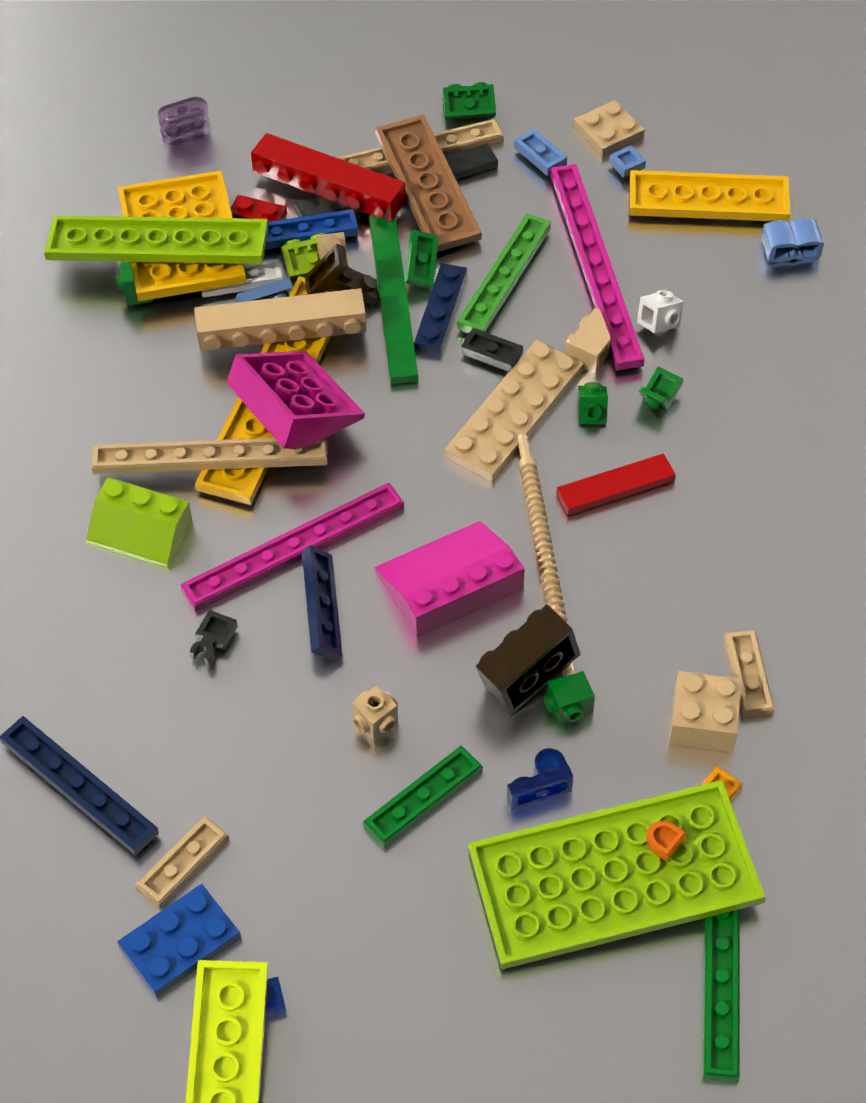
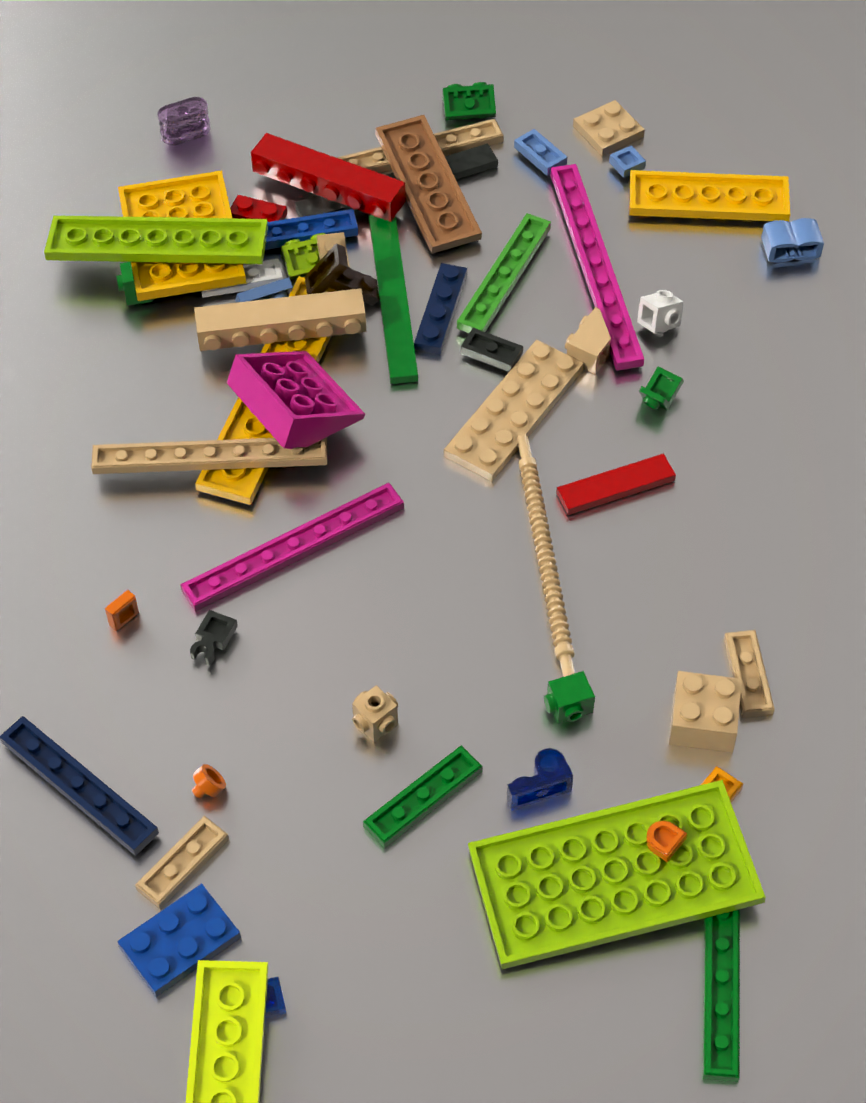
(122, 610): none -> orange tile
(138, 522): lime slope -> none
(208, 782): none -> orange tile
(321, 603): dark blue plate -> none
(421, 259): green plate -> none
(451, 577): dark pink slope -> none
(528, 659): dark brown brick -> none
(592, 403): green bracket -> none

